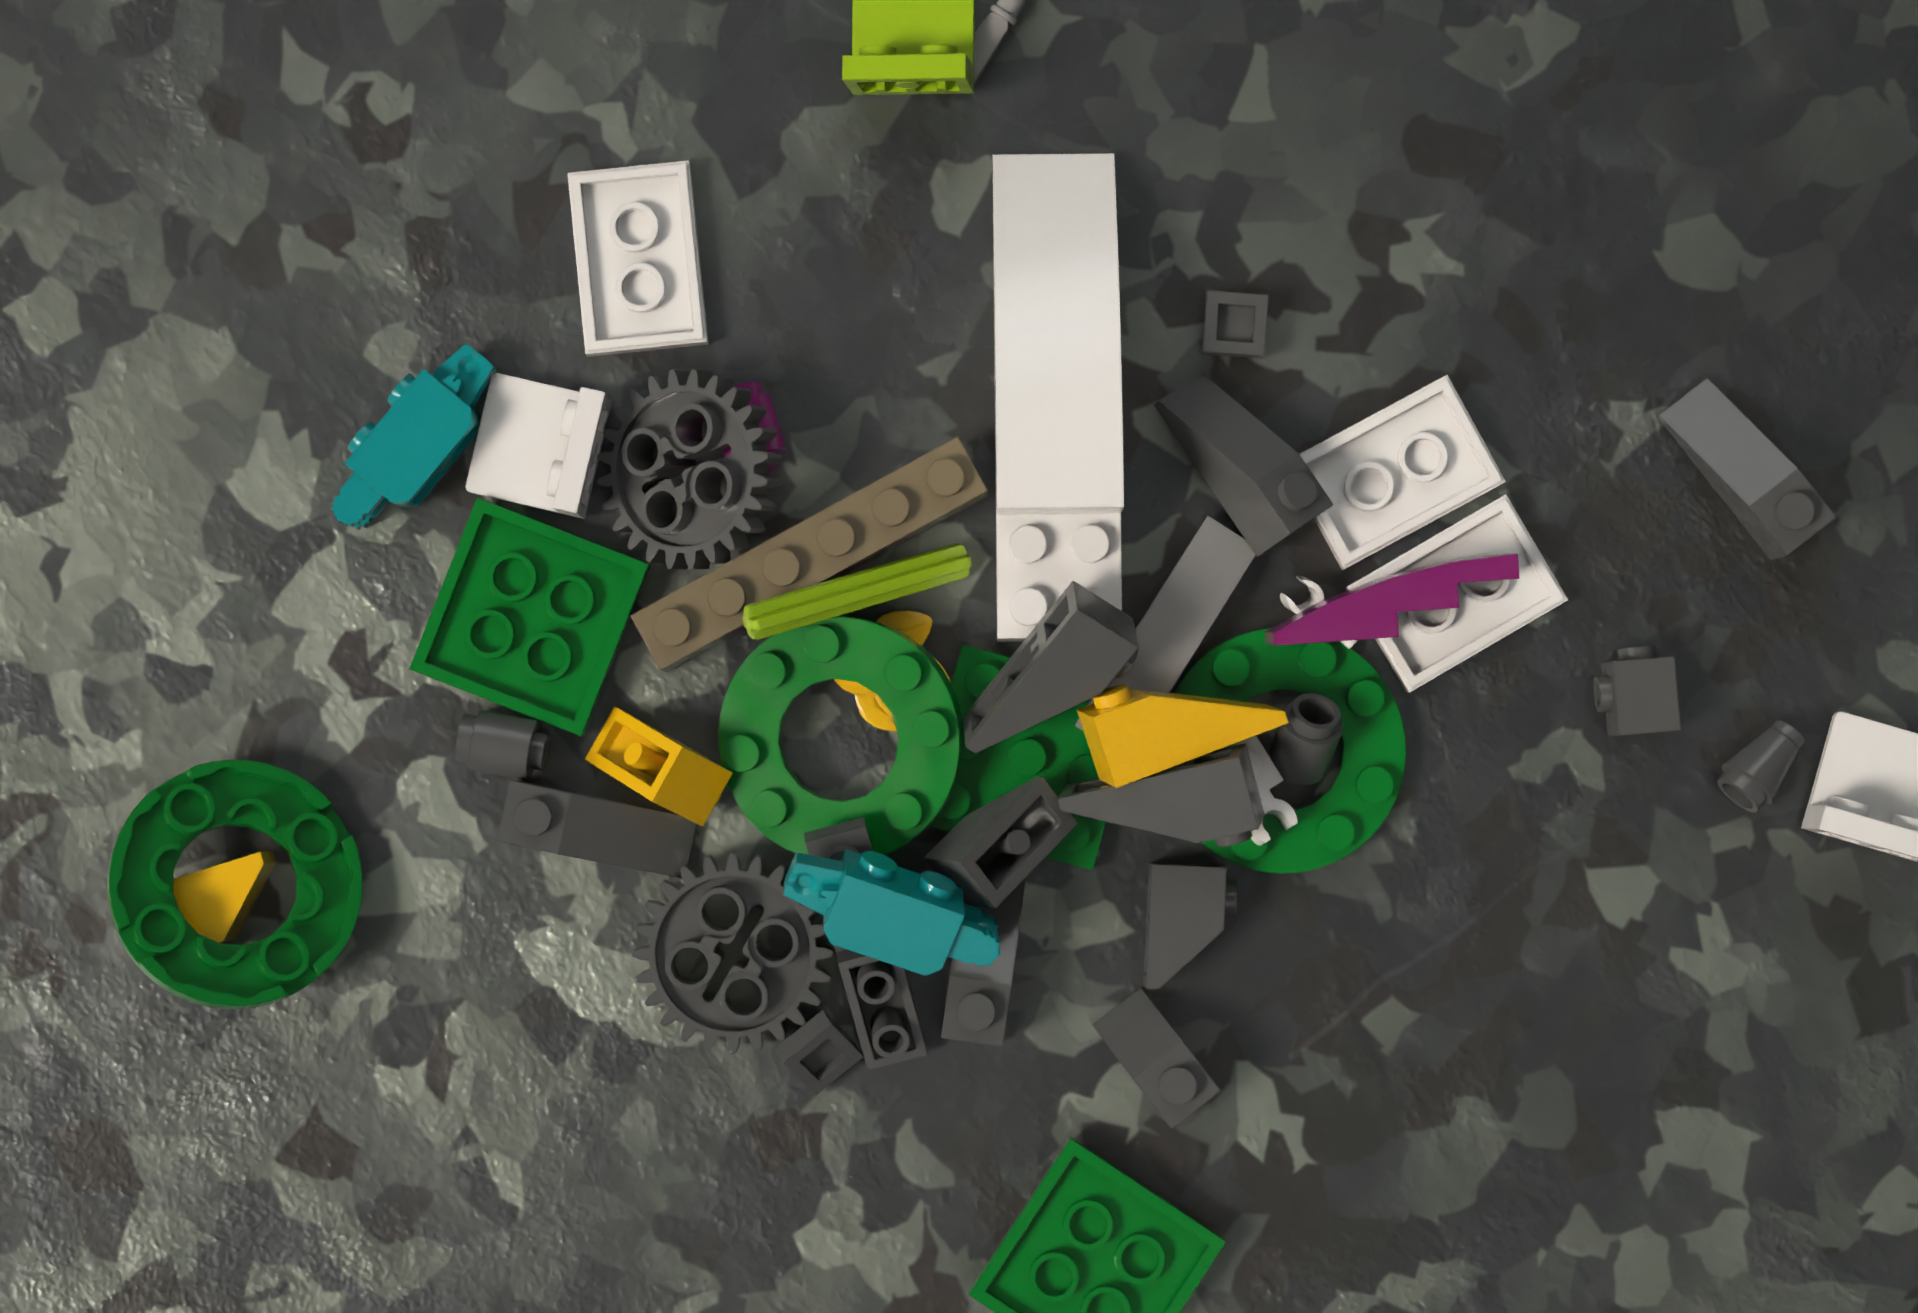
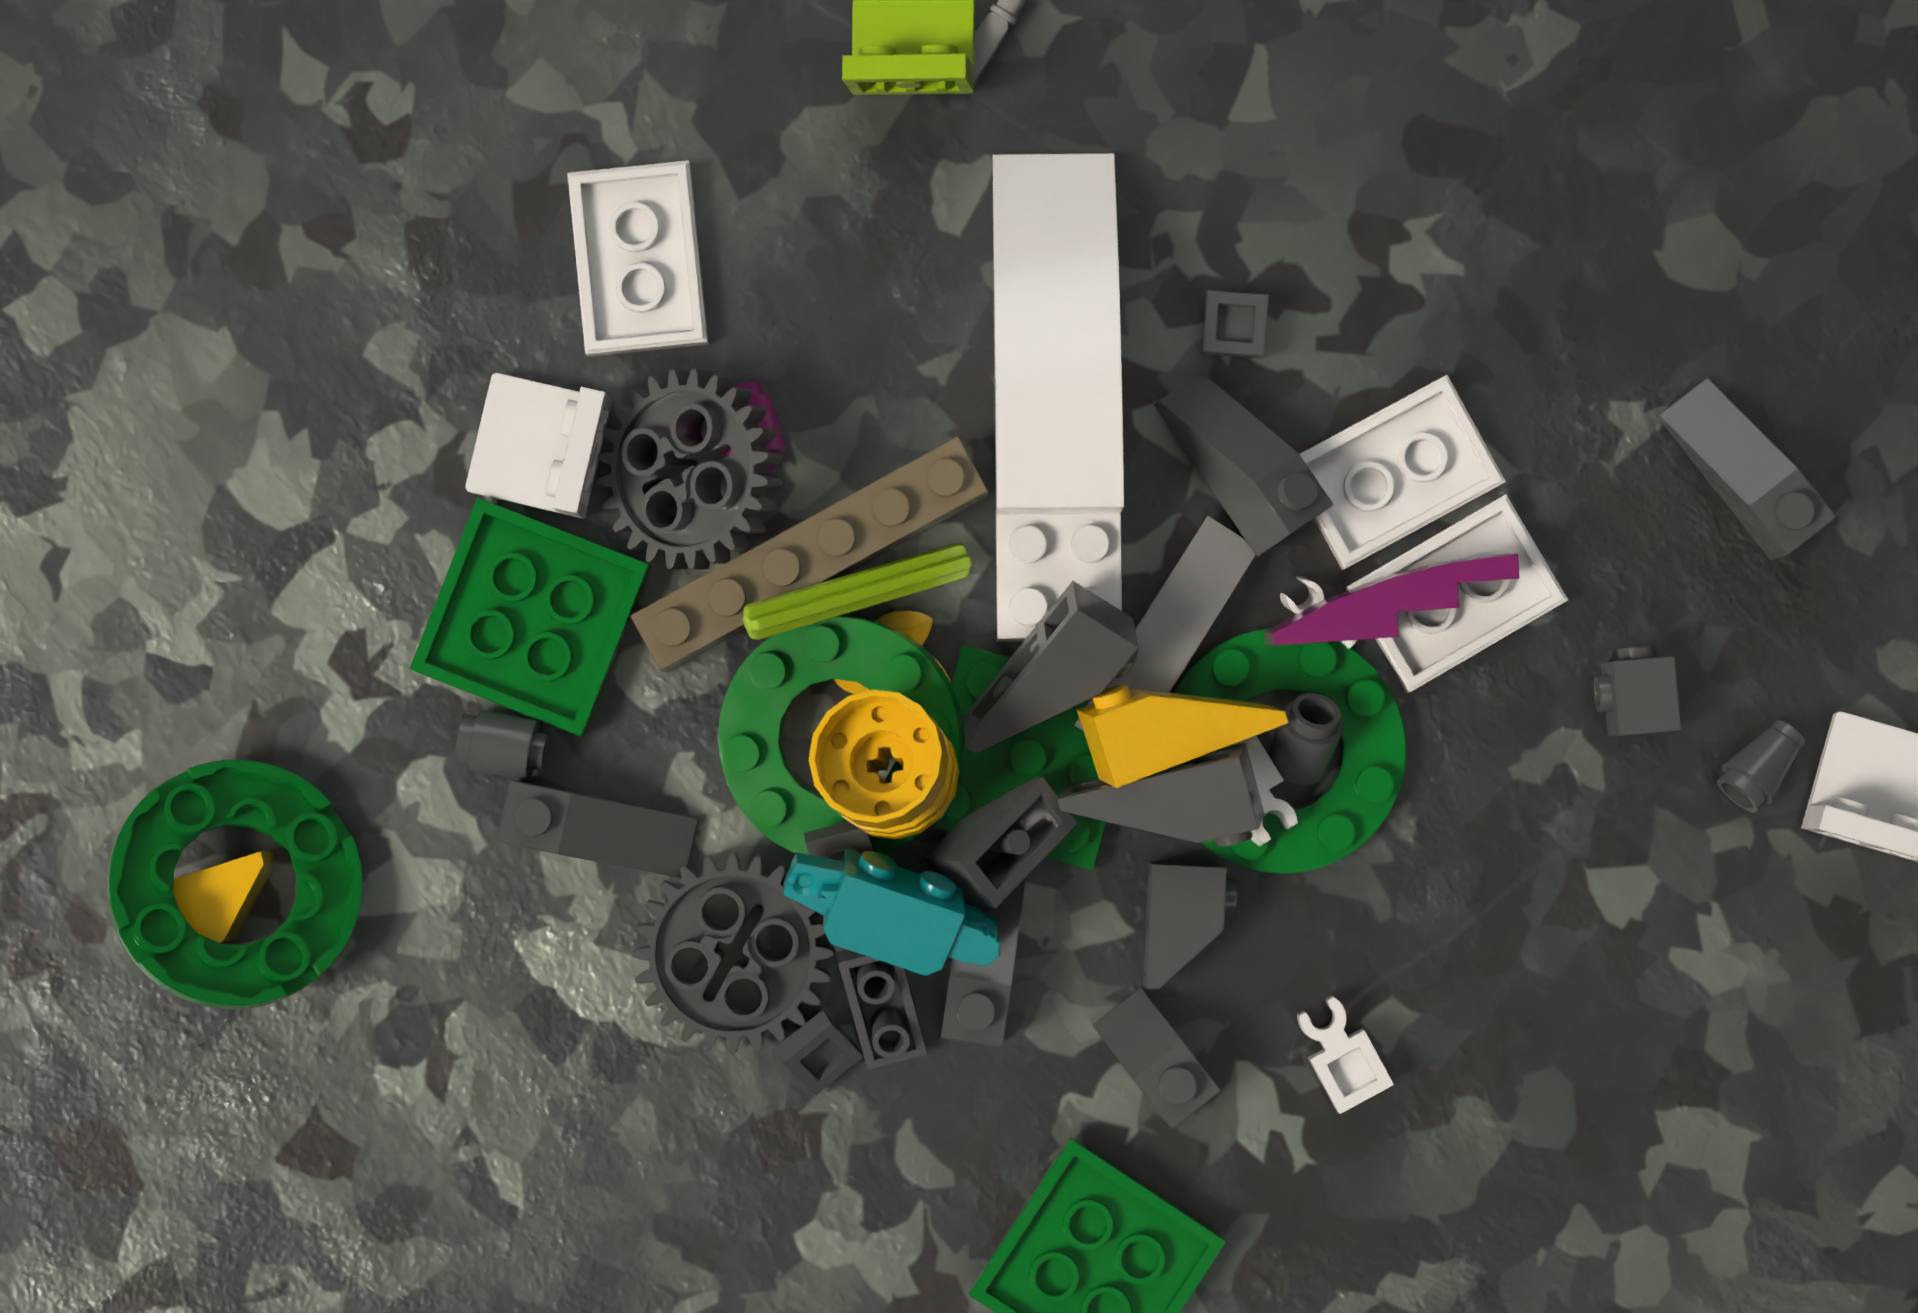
(415, 440): teal hinge -> none
(658, 766): yellow slope -> none
(857, 743): none -> yellow wheel
(1347, 1064): none -> white plate

